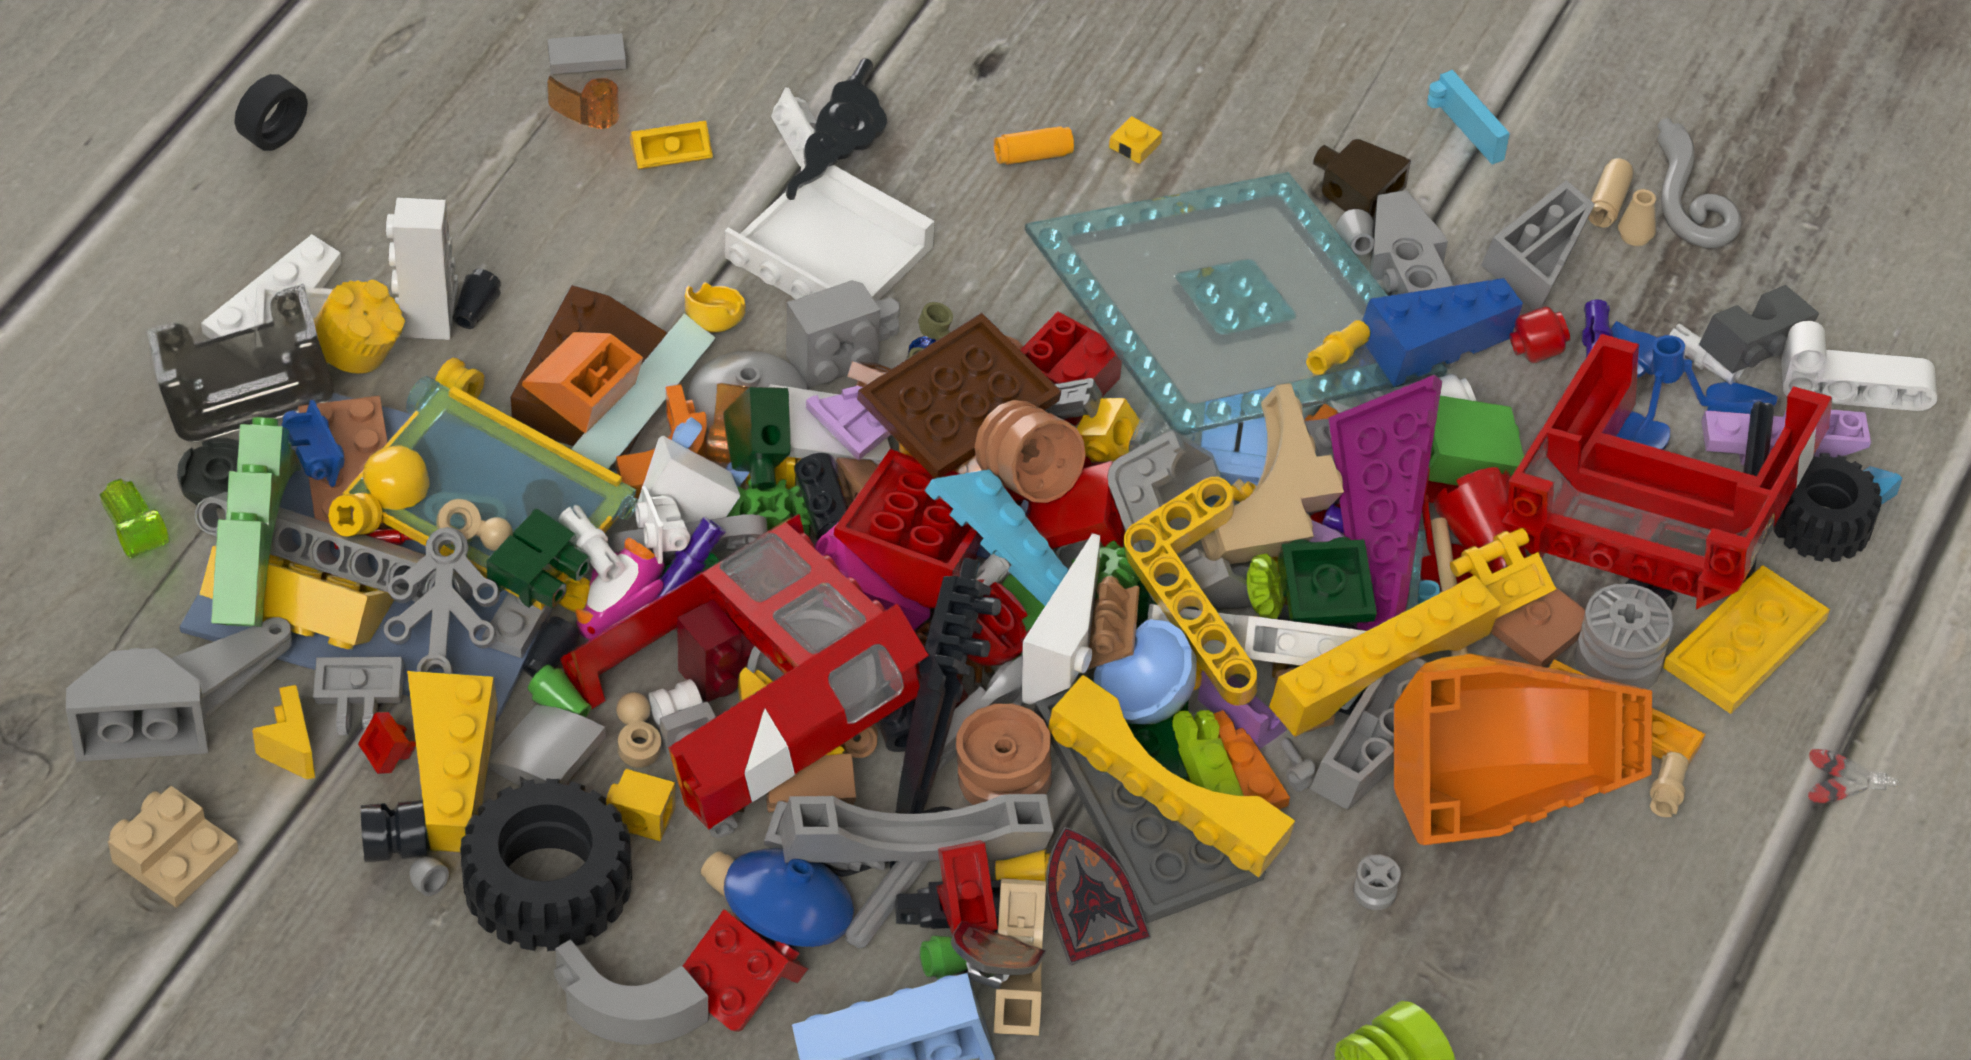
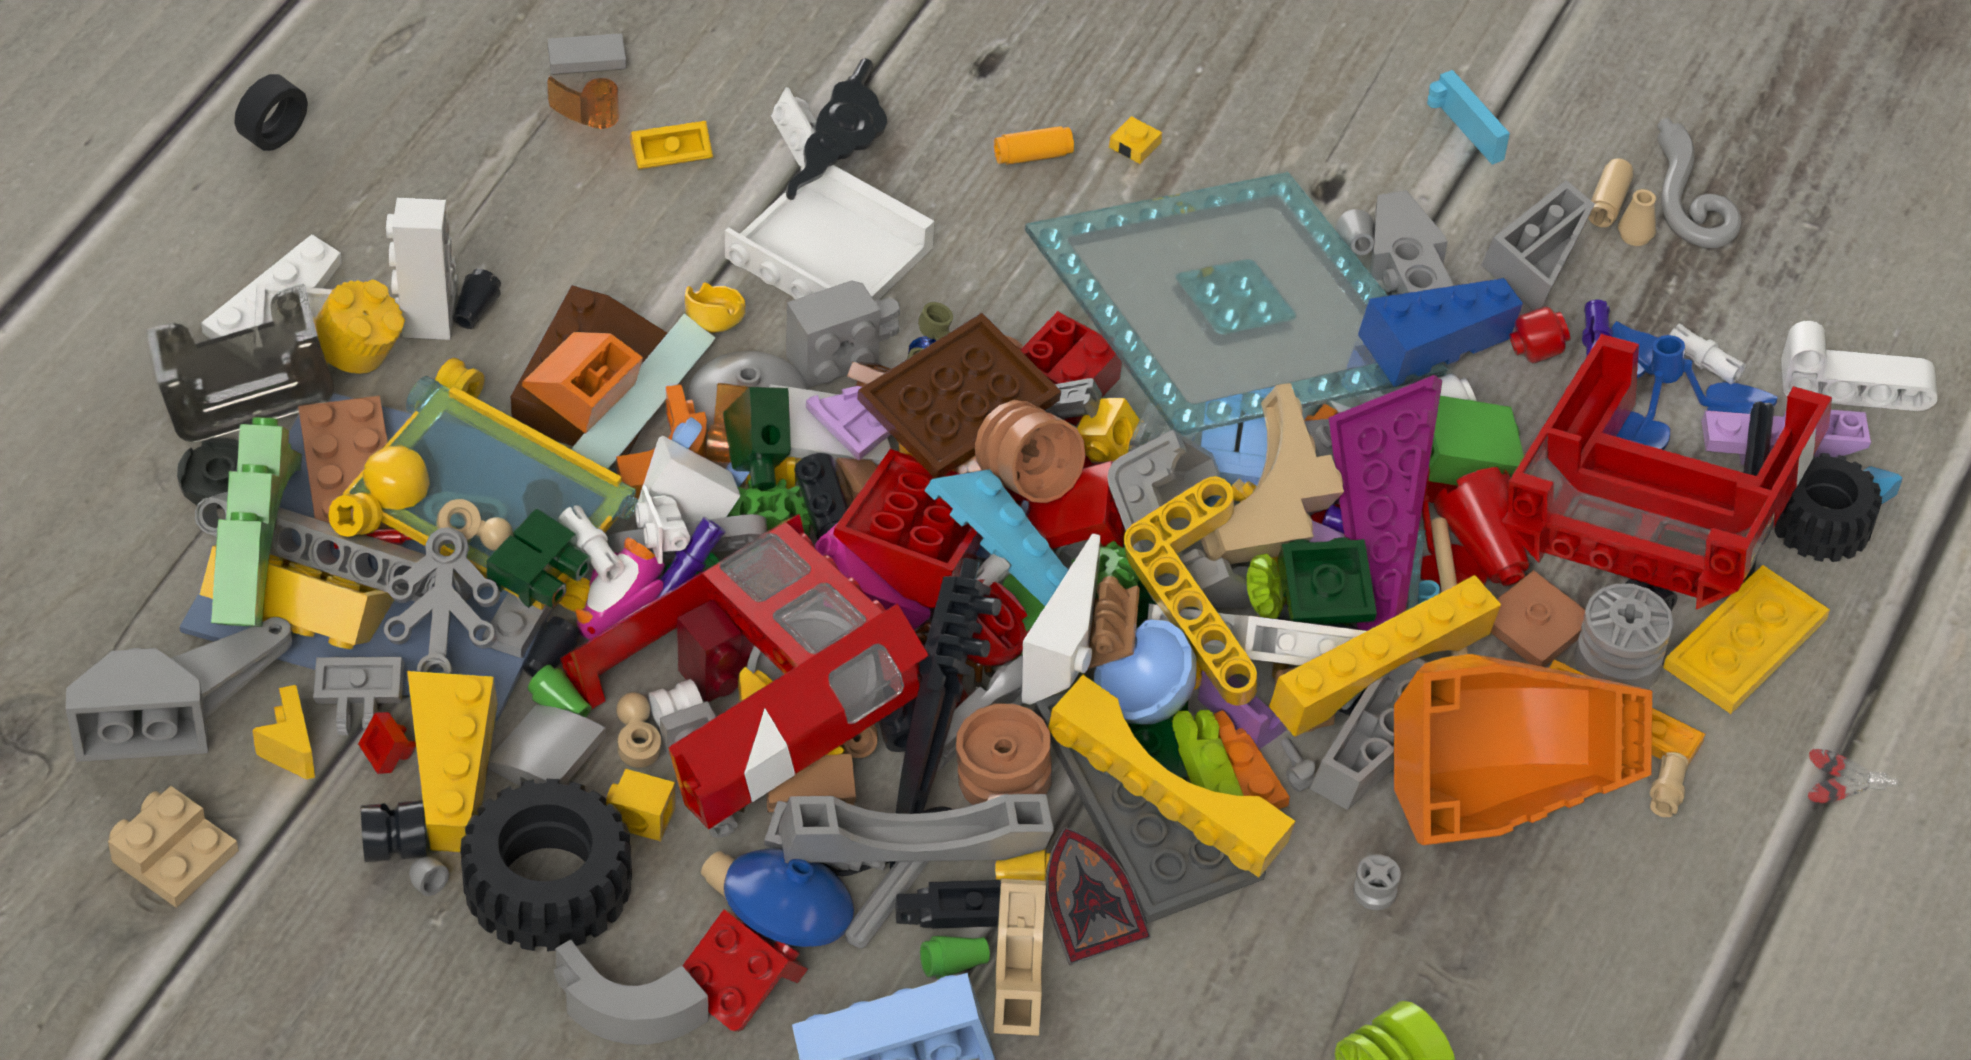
(135, 524): clear neon green piece -> none
(320, 453): blue hinge -> none
(966, 886): red slope -> none
(993, 954): shield -> none
(1338, 347): yellow pin -> none
(1361, 174): dark brown torso -> none
(1515, 585): yellow plate -> none
(1746, 339): dark grey arch -> none

